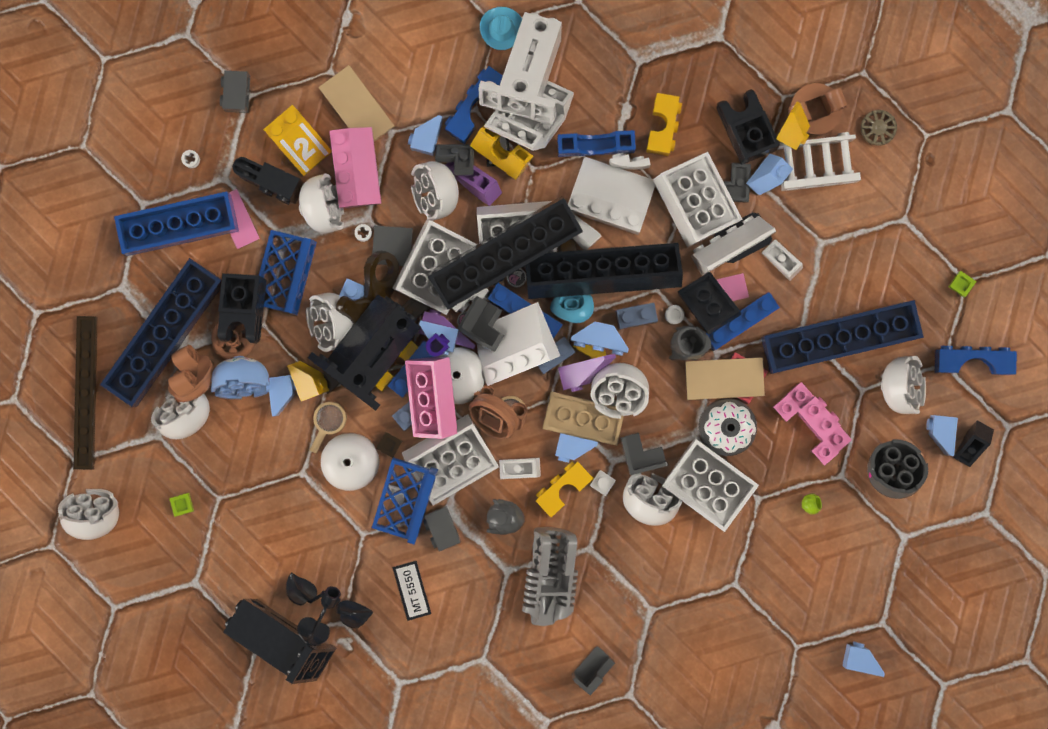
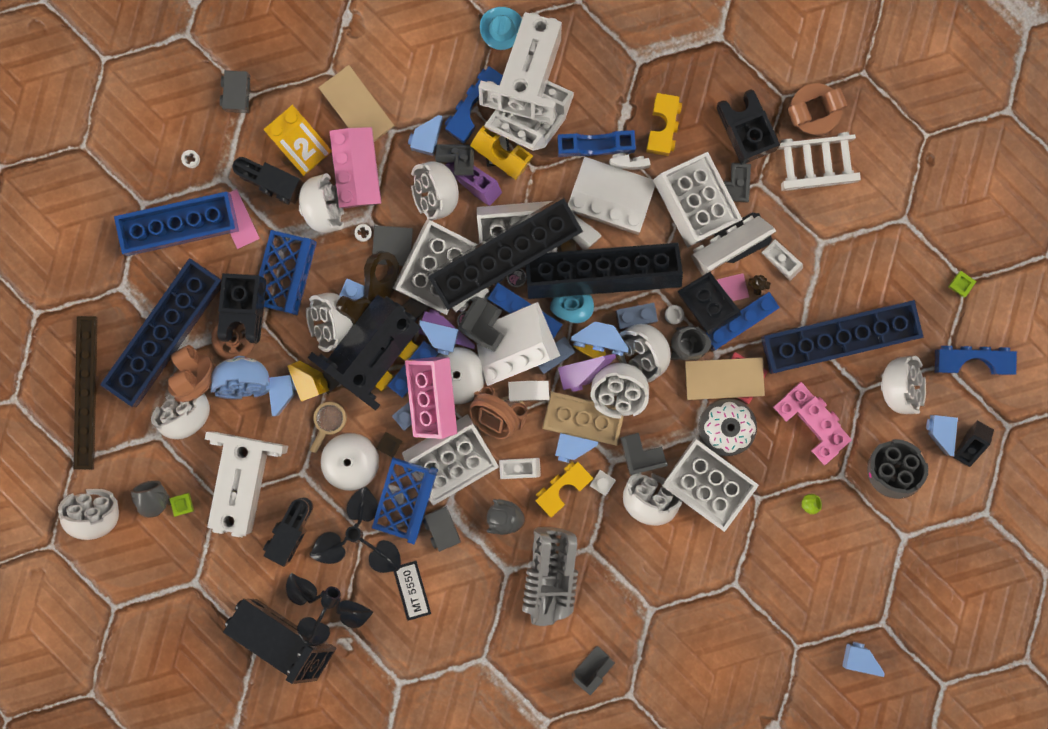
(150, 498): none -> dark grey helmet
(238, 481): none -> white brick
(289, 532): none -> black brick
(330, 549): none -> black plant
(437, 345): dark purple plate -> none
(528, 391): none -> white slope
(652, 349): none -> white cylinder
(759, 283): none -> dark brown plant
(769, 174): light blue slope -> none
(795, 128): yellow slope -> none
(878, 127): dark tan wheel -> none

